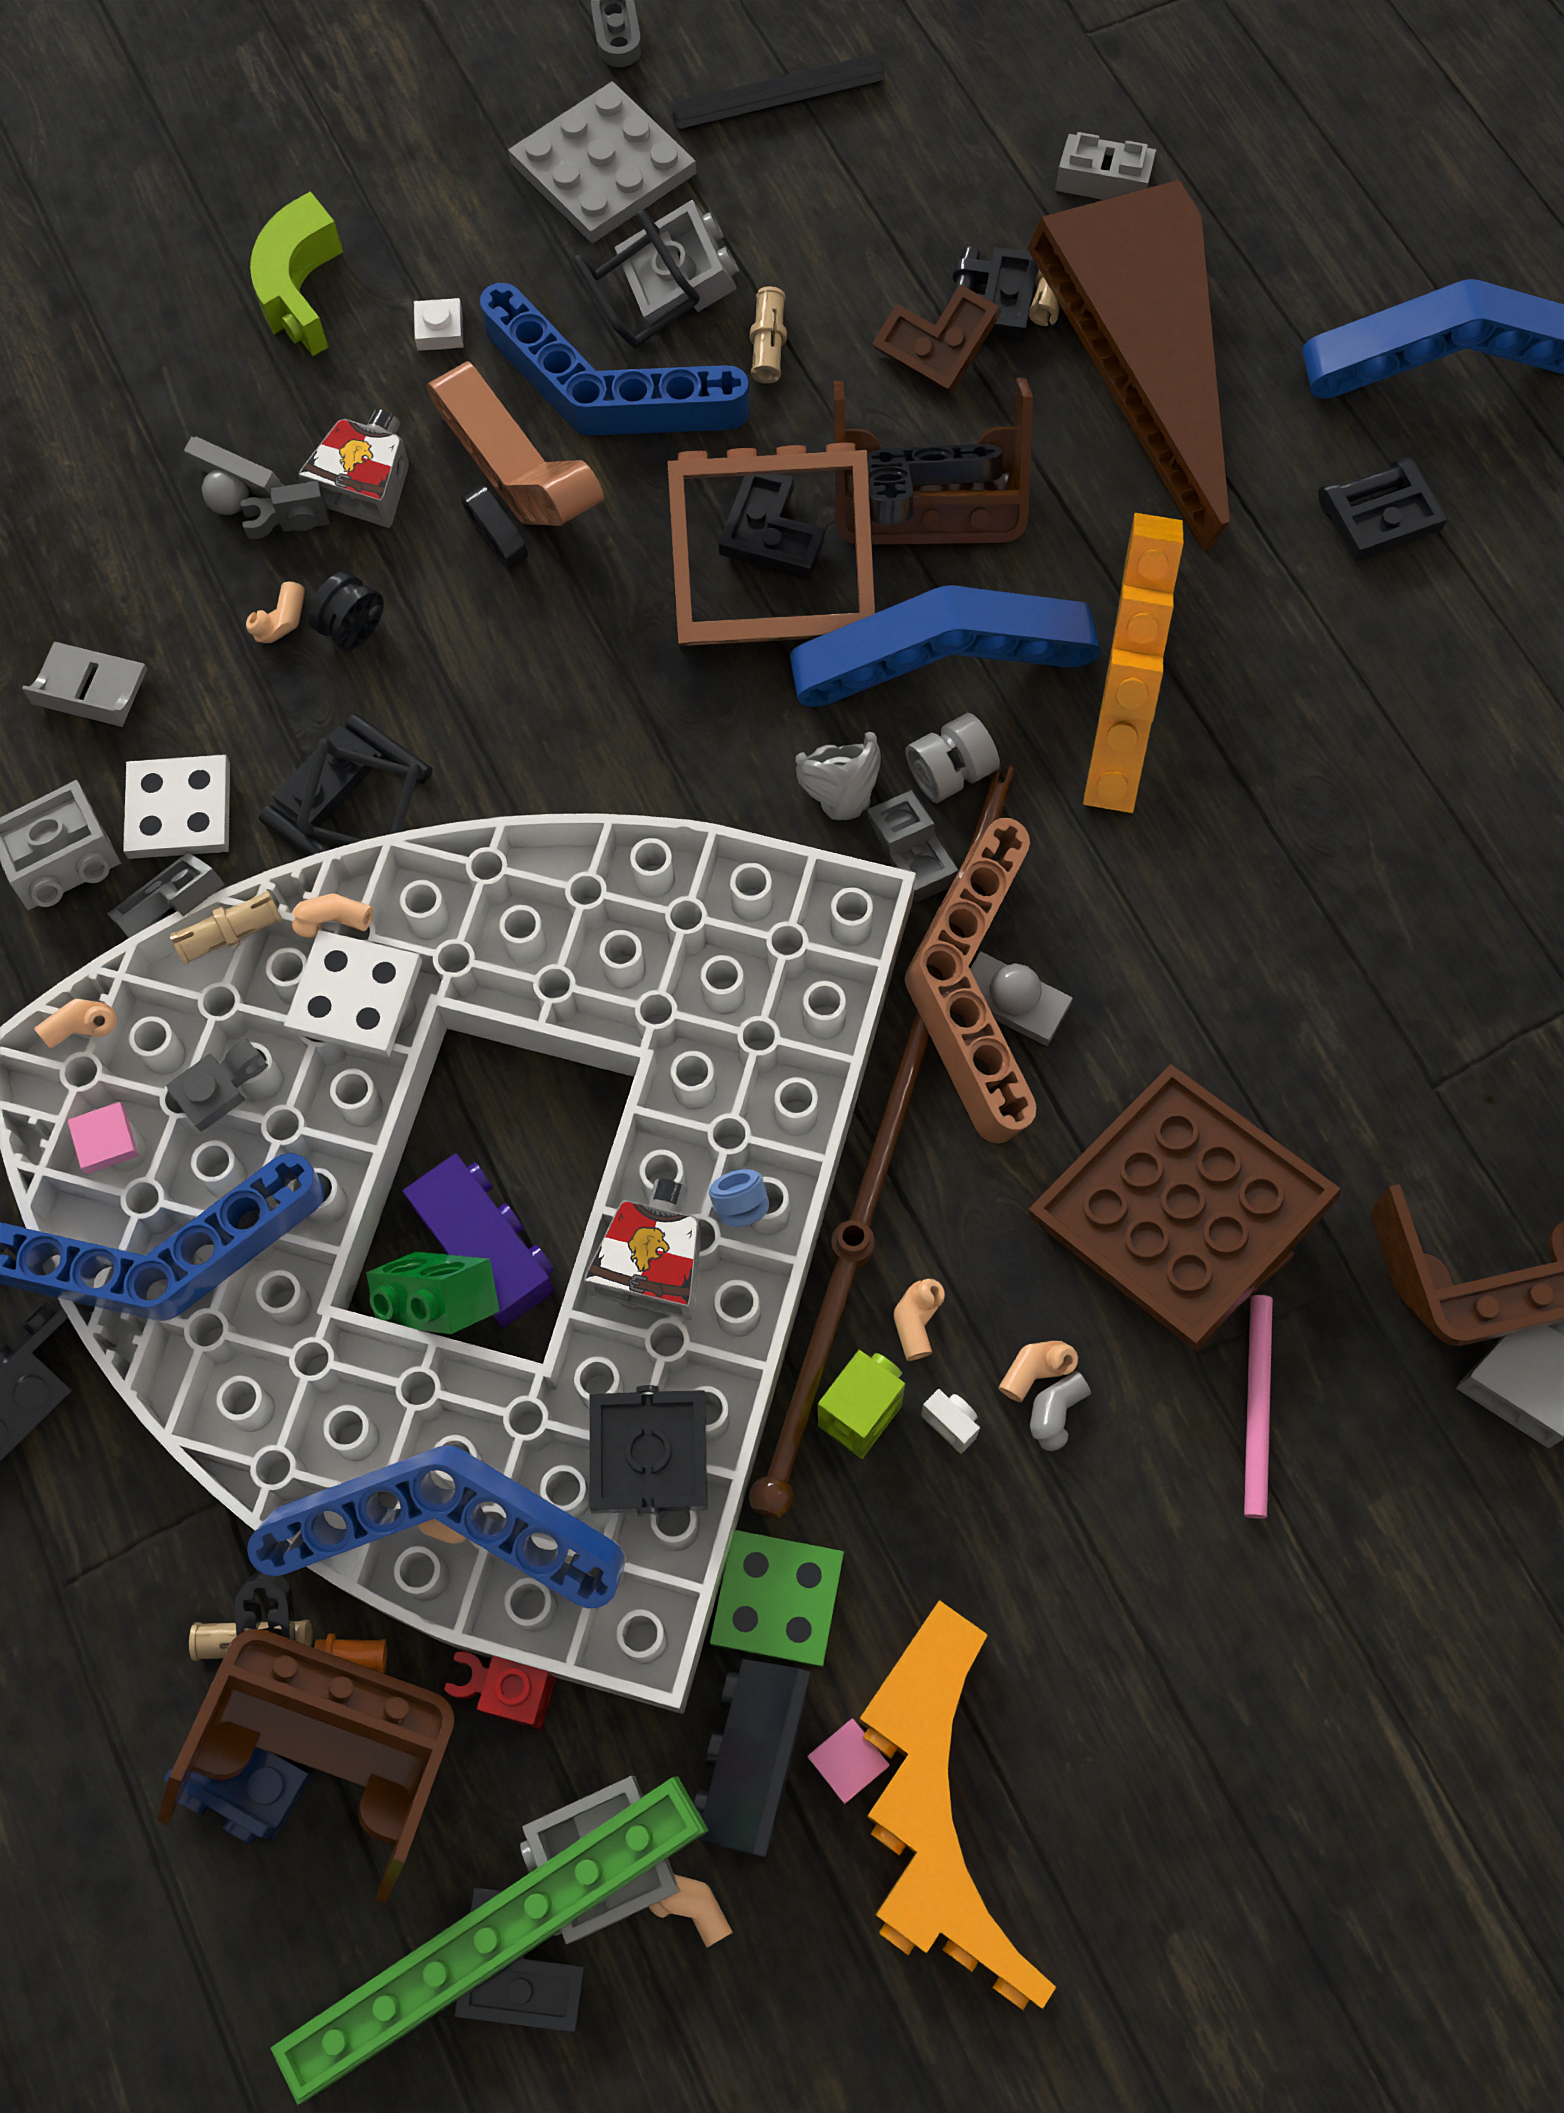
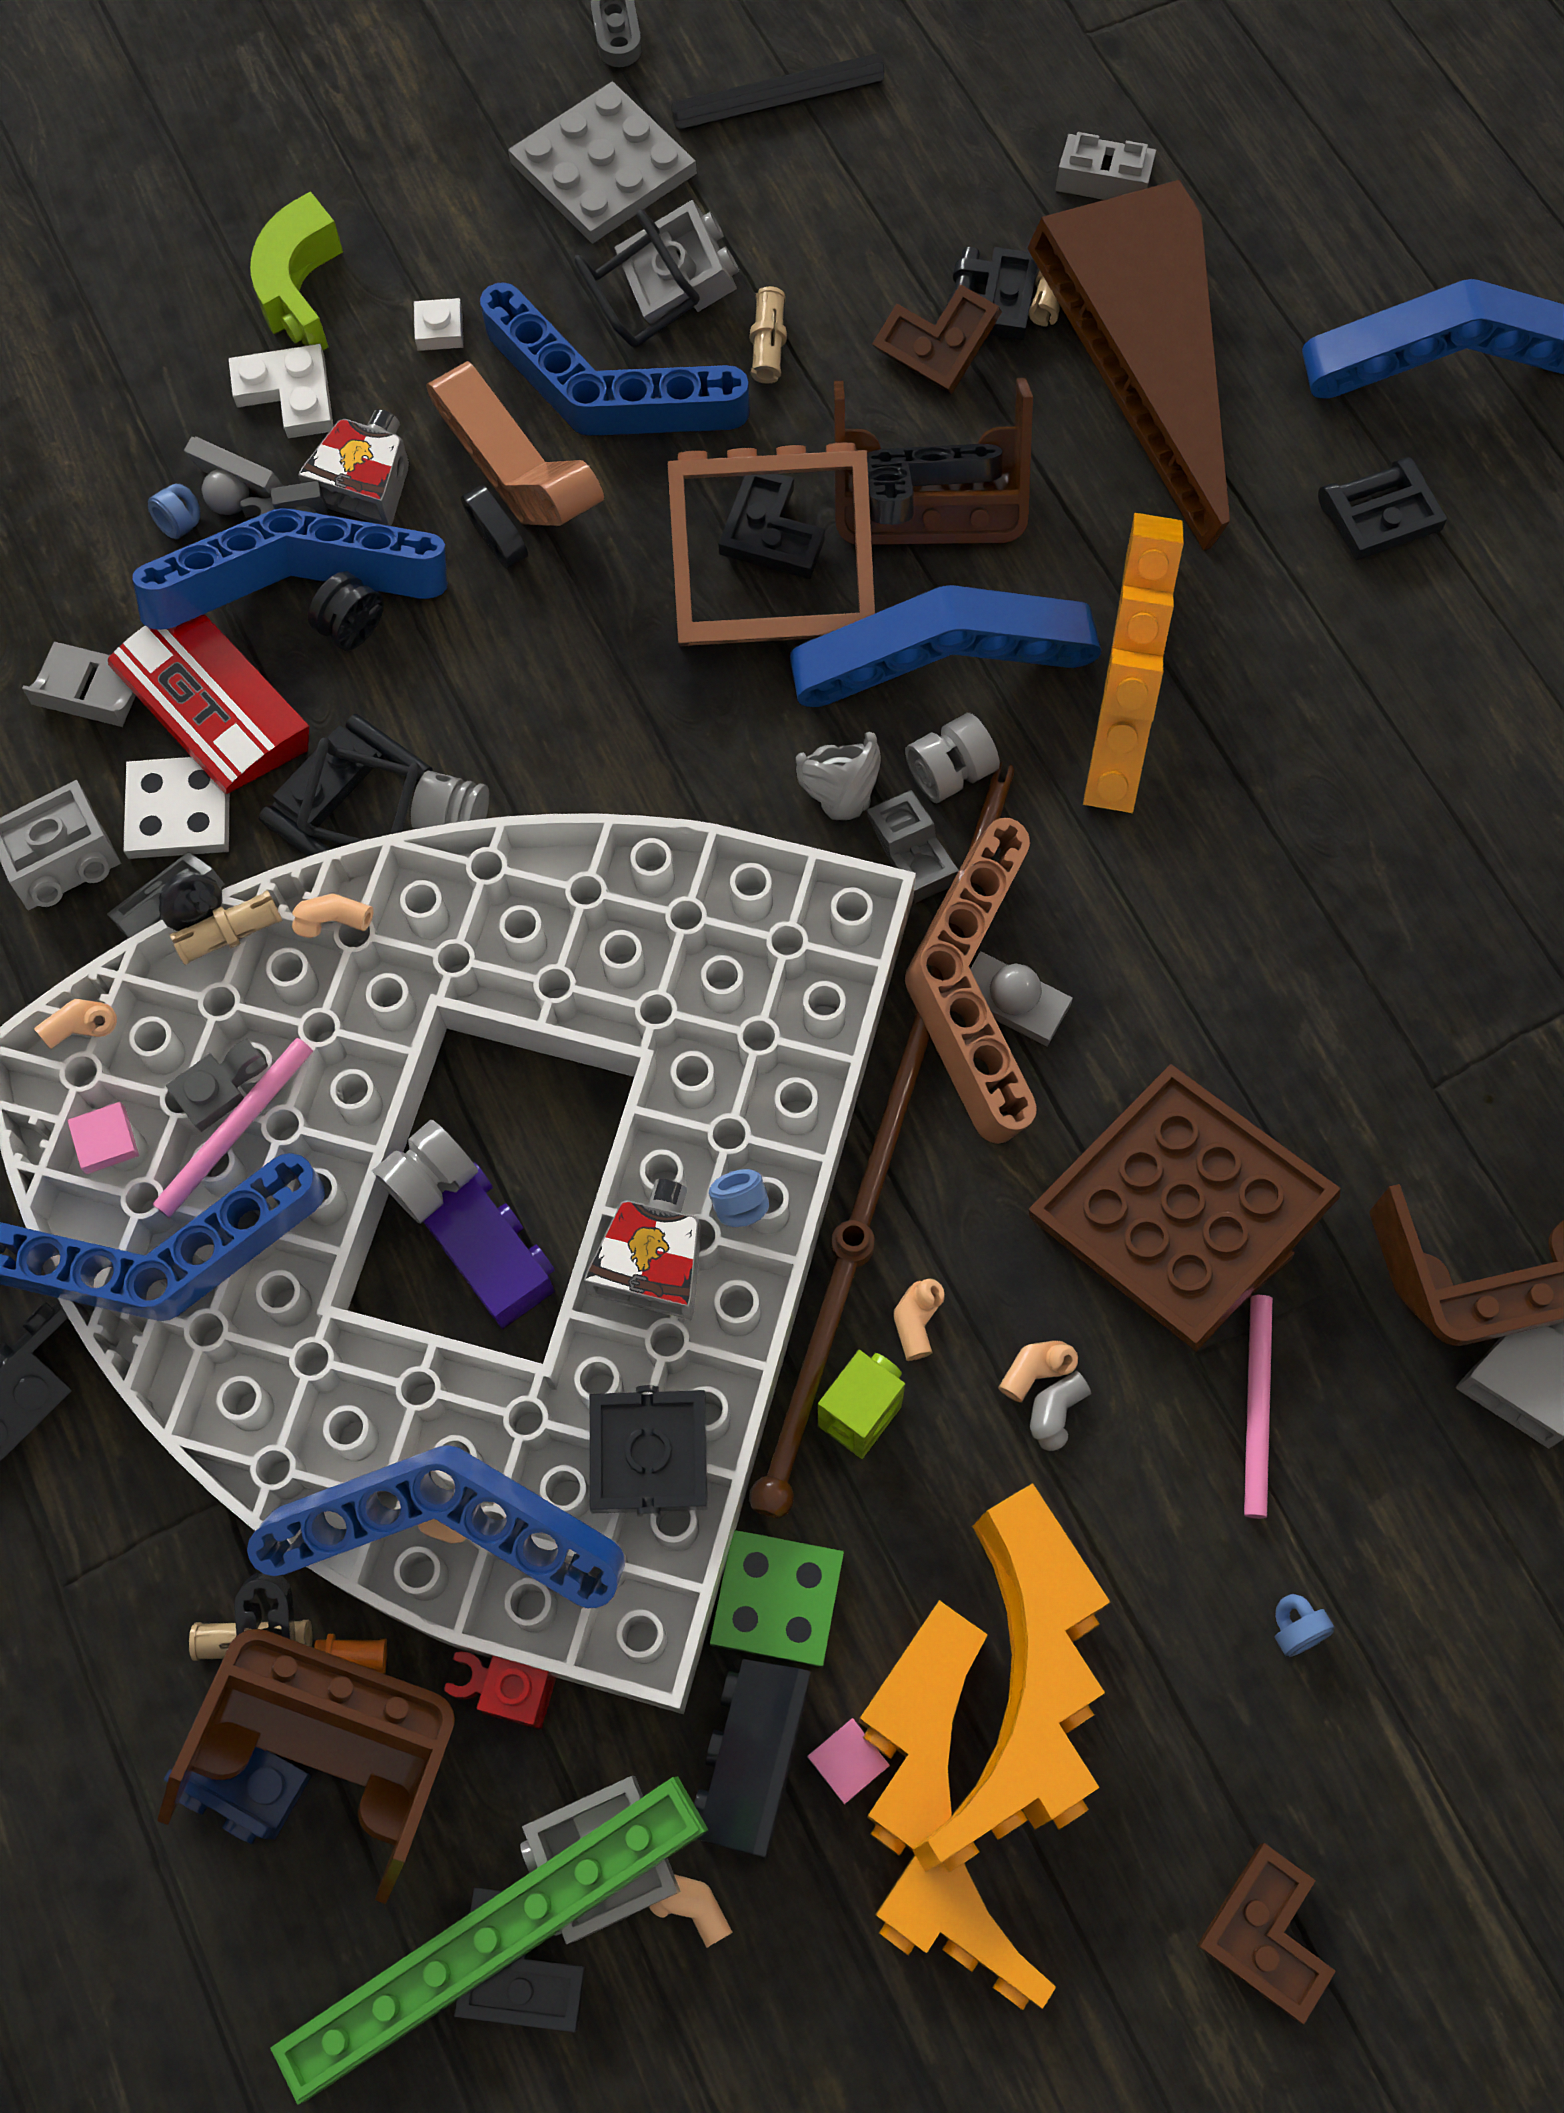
(170, 512): none -> medium blue tile
(188, 900): none -> black hat
(211, 701): none -> red slope
(232, 1127): none -> bright pink bar
(281, 621): light nougat arm -> none
(284, 546): none -> blue beam
(288, 376): none -> white plate
(353, 993): white tile -> none
(425, 1171): none -> light grey wheel
(433, 1291): green brick -> none
(447, 800): none -> light grey piece
(951, 1419): white plate -> none
(1048, 1607): none -> light orange arch
(1251, 1938): none -> reddish brown plate
(1303, 1633): none -> medium blue tile

